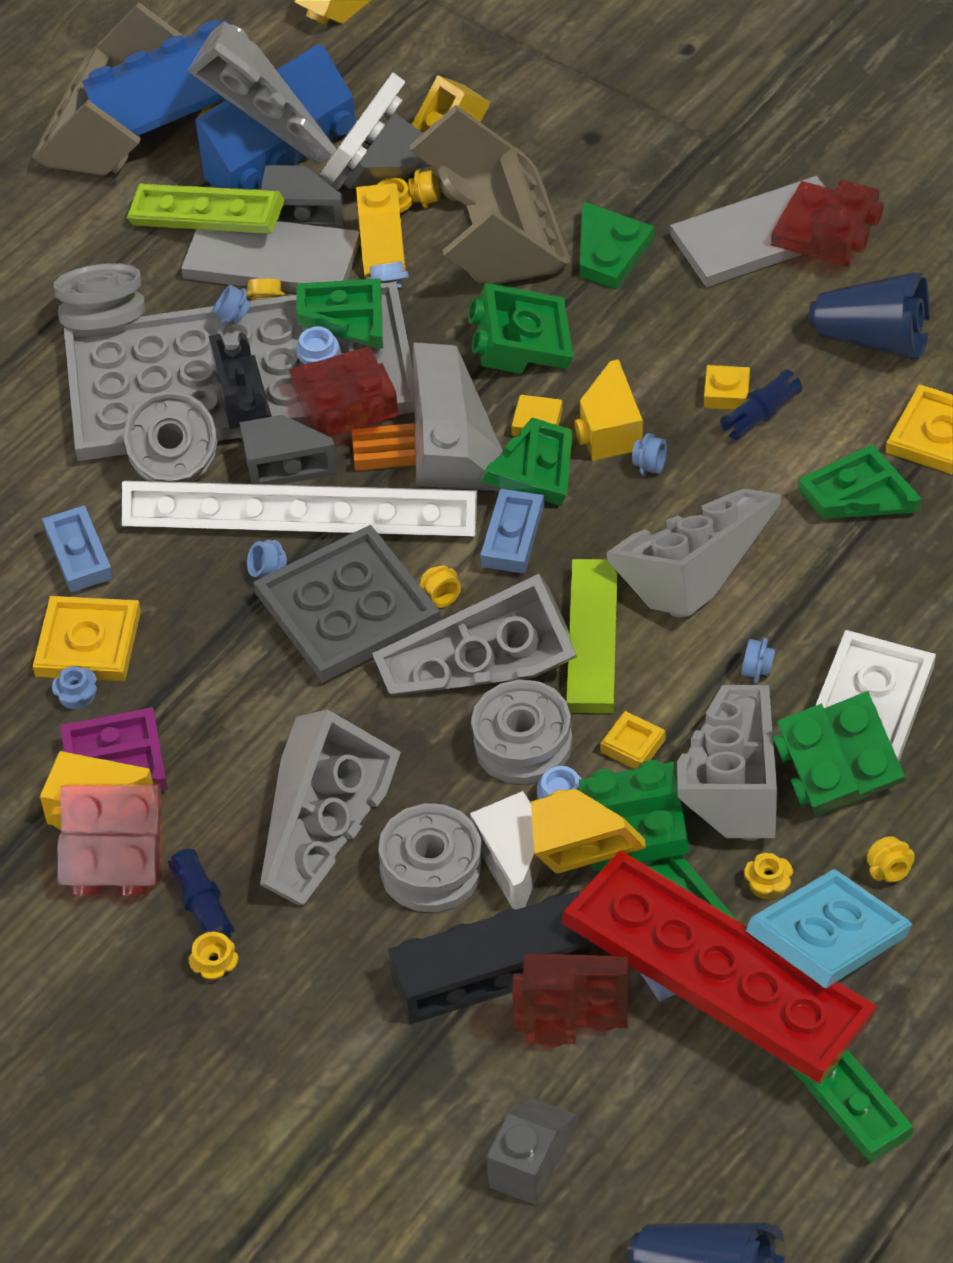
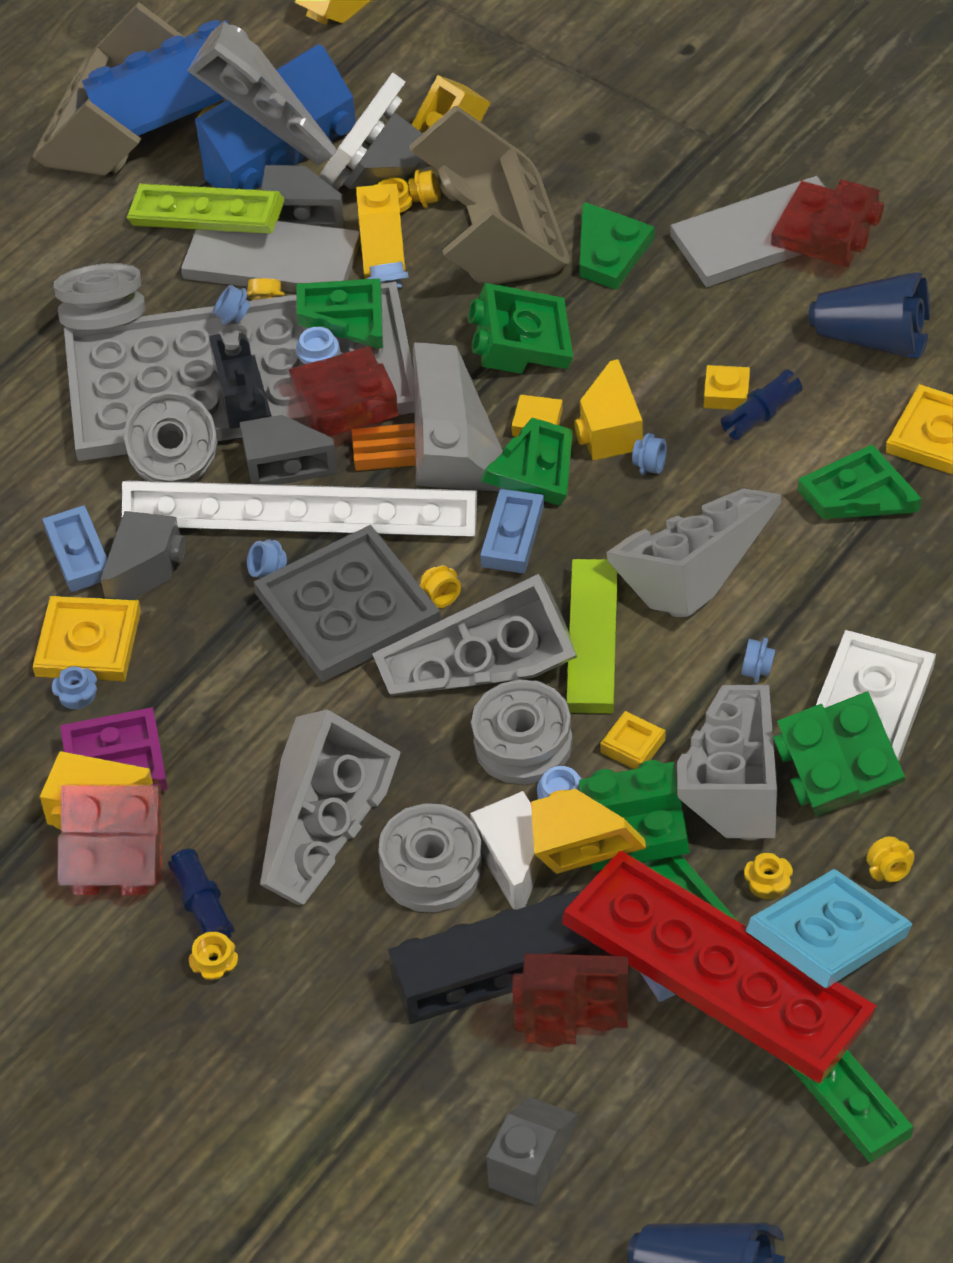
(142, 555): none -> dark grey slope

